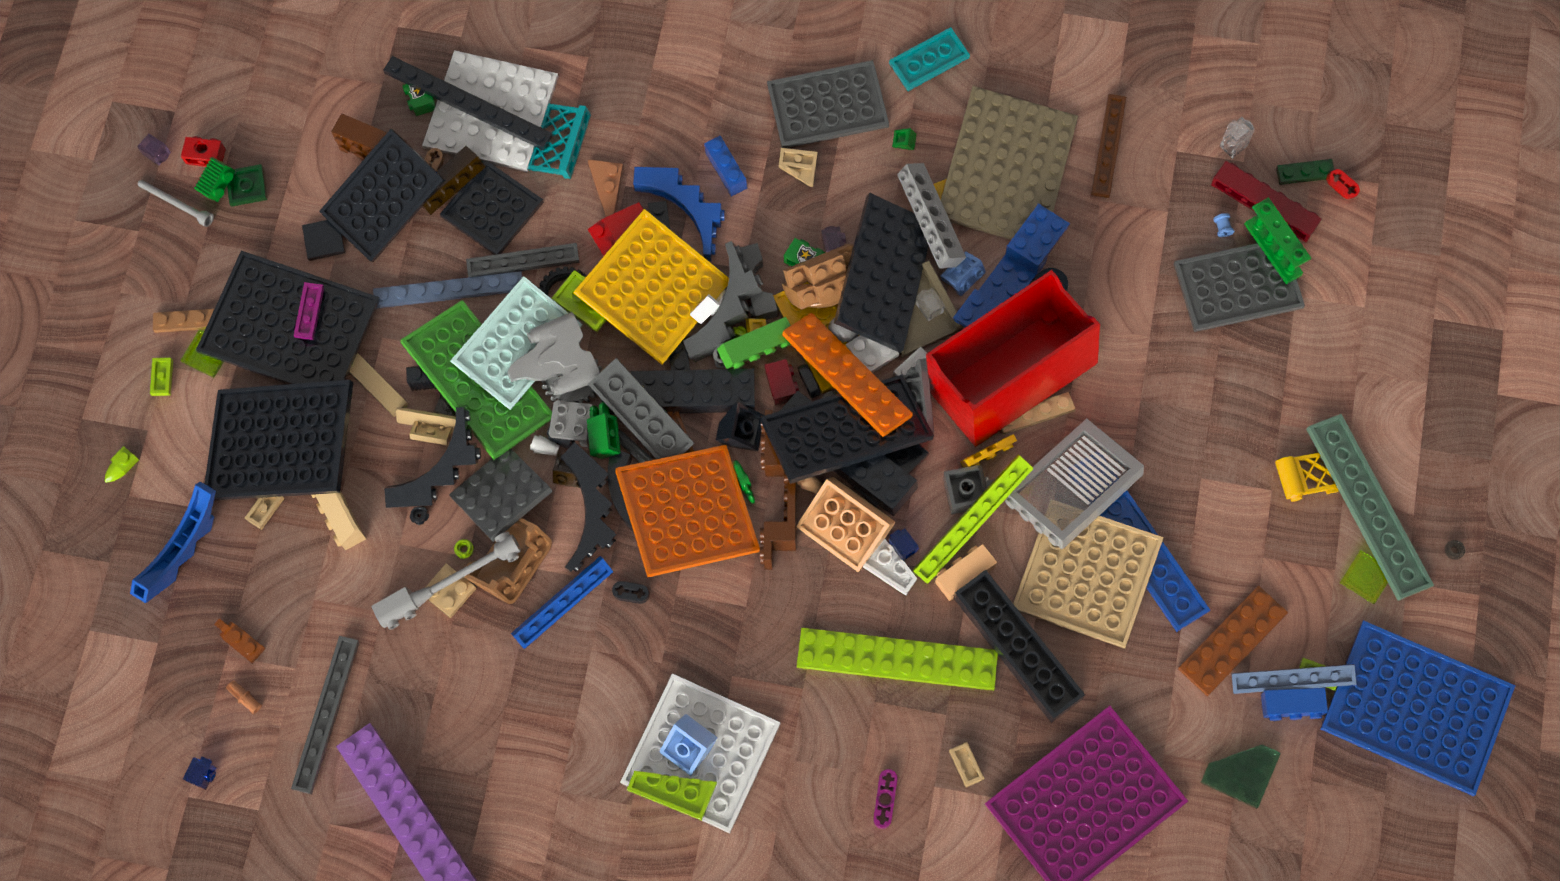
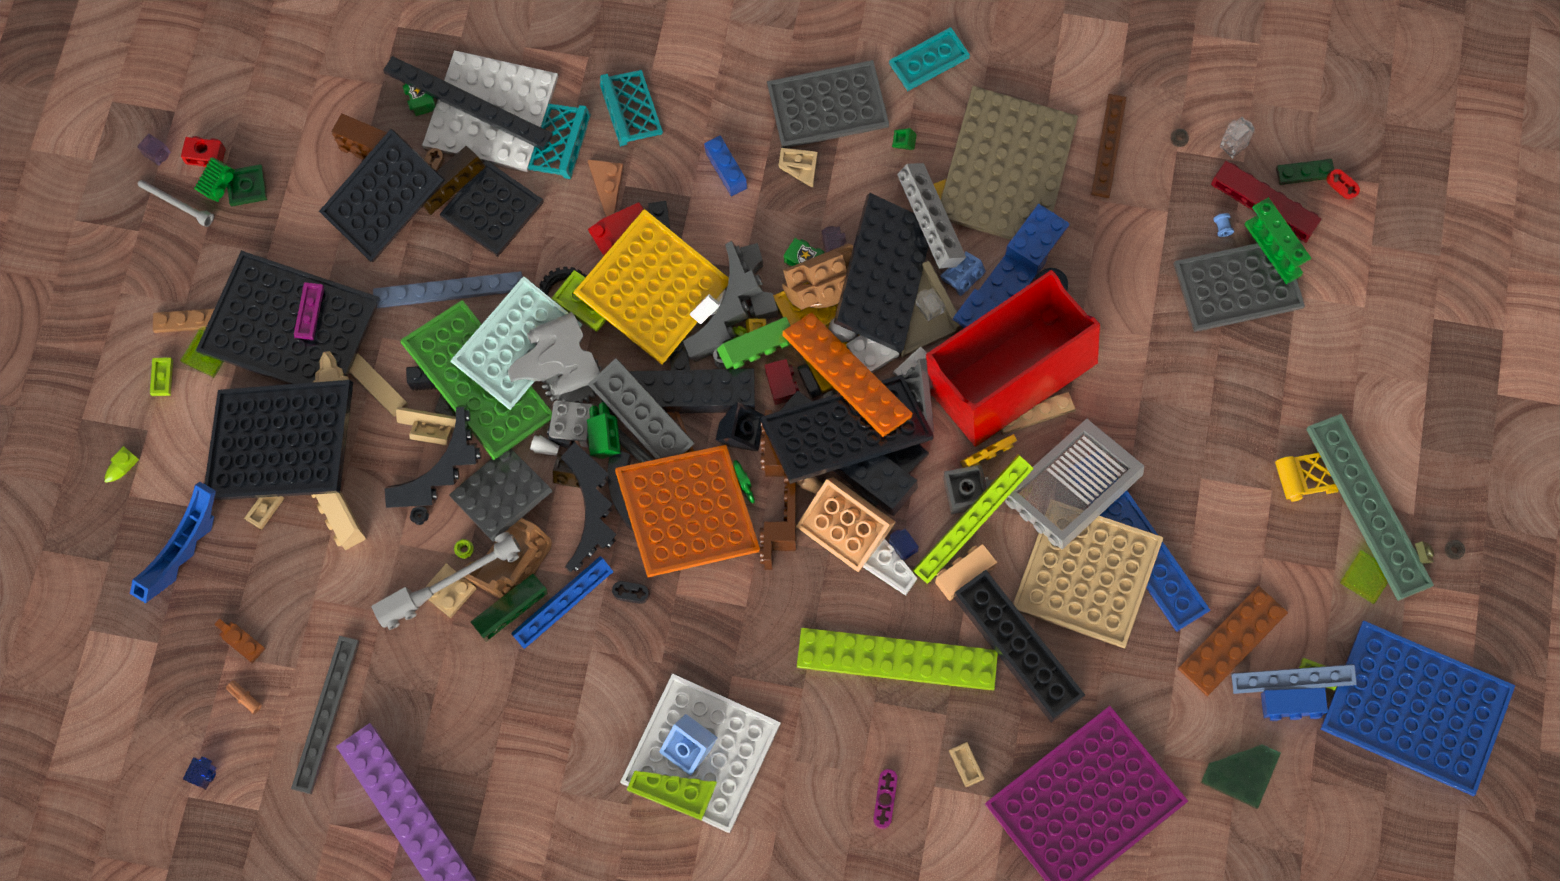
(322, 240): black tile -> none
(328, 369): none -> tan rock
(509, 607): none -> dark green slope
(523, 260): dark grey plate -> none
(616, 113): none -> teal fence
(669, 185): blue arch -> none
(1179, 133): none -> clear smoke plate
(1425, 552): none -> olive plate

